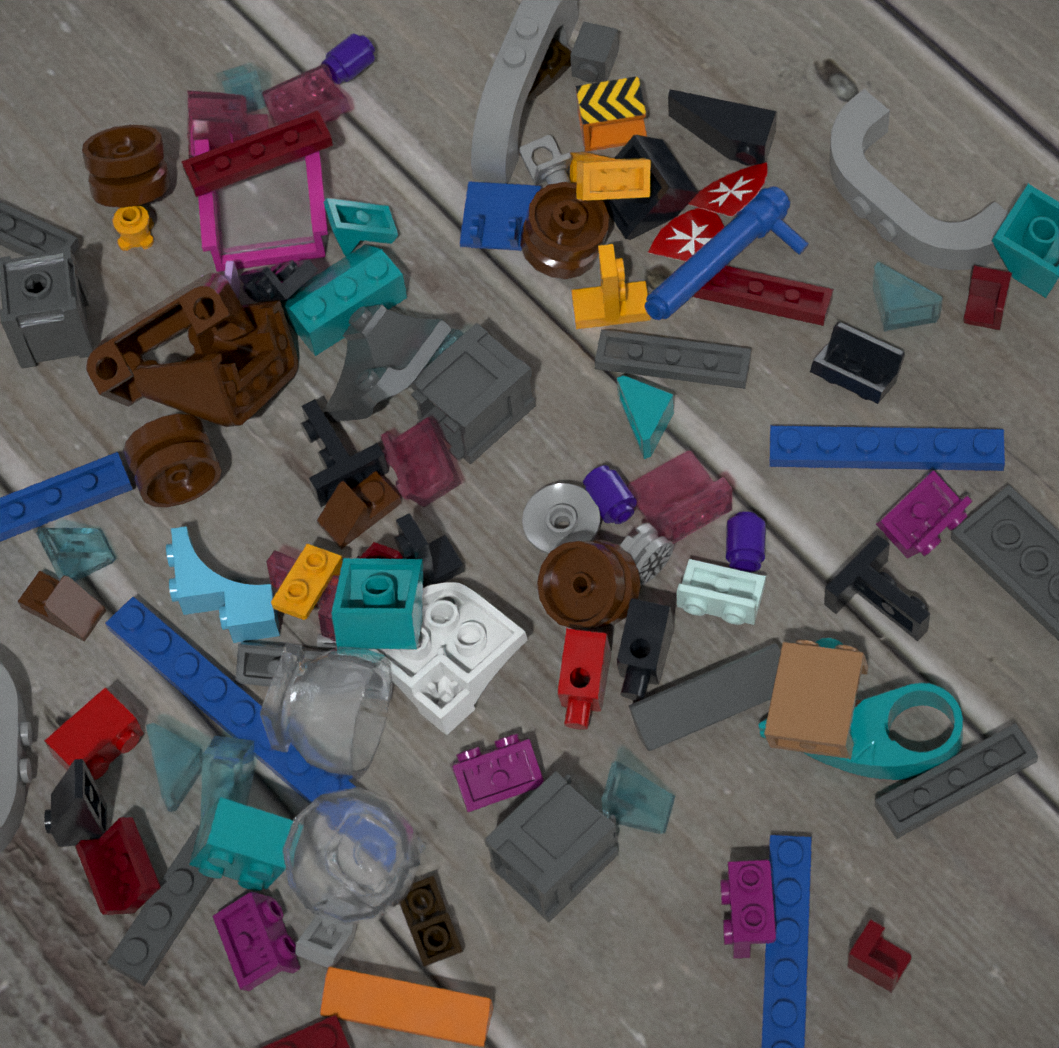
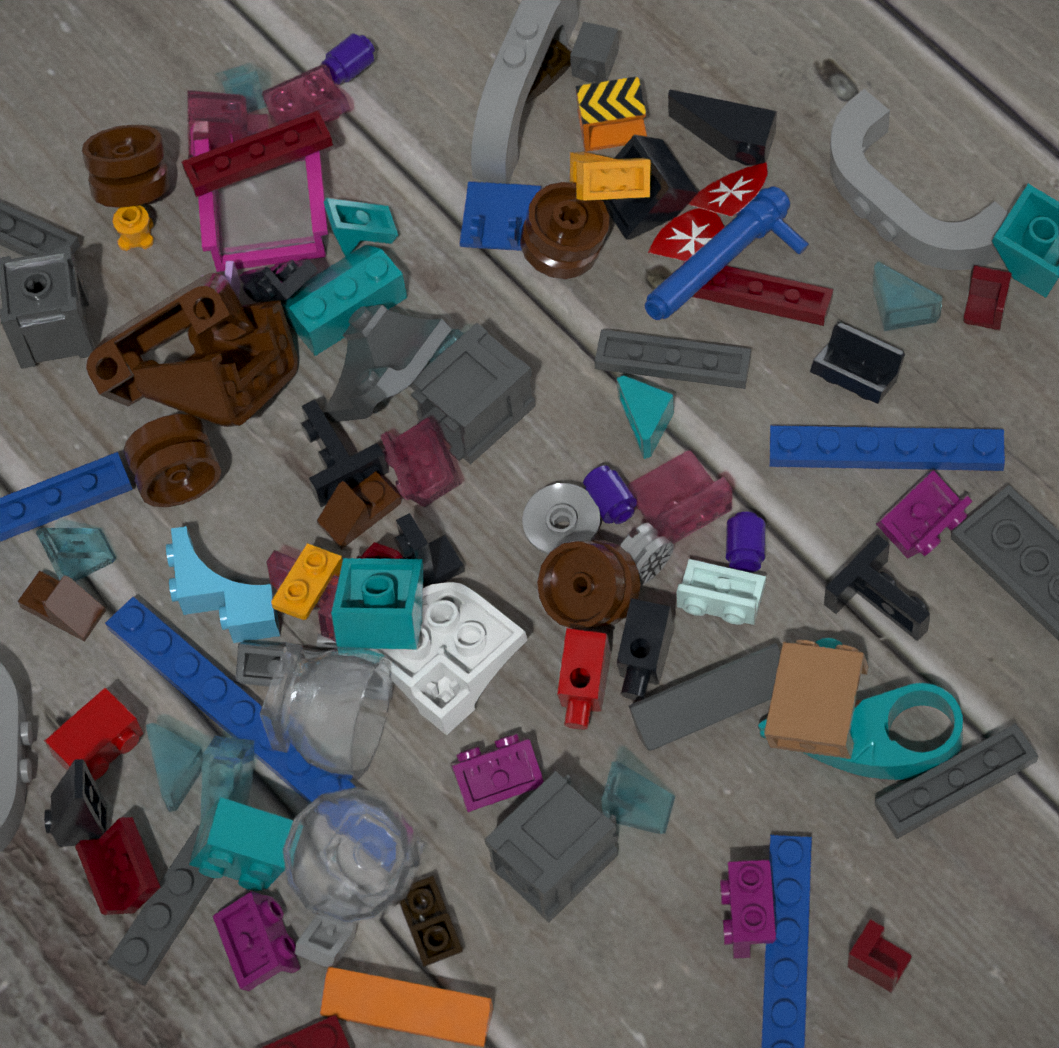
(551, 171): light grey bracket -> none
(613, 300): light orange bracket -> none

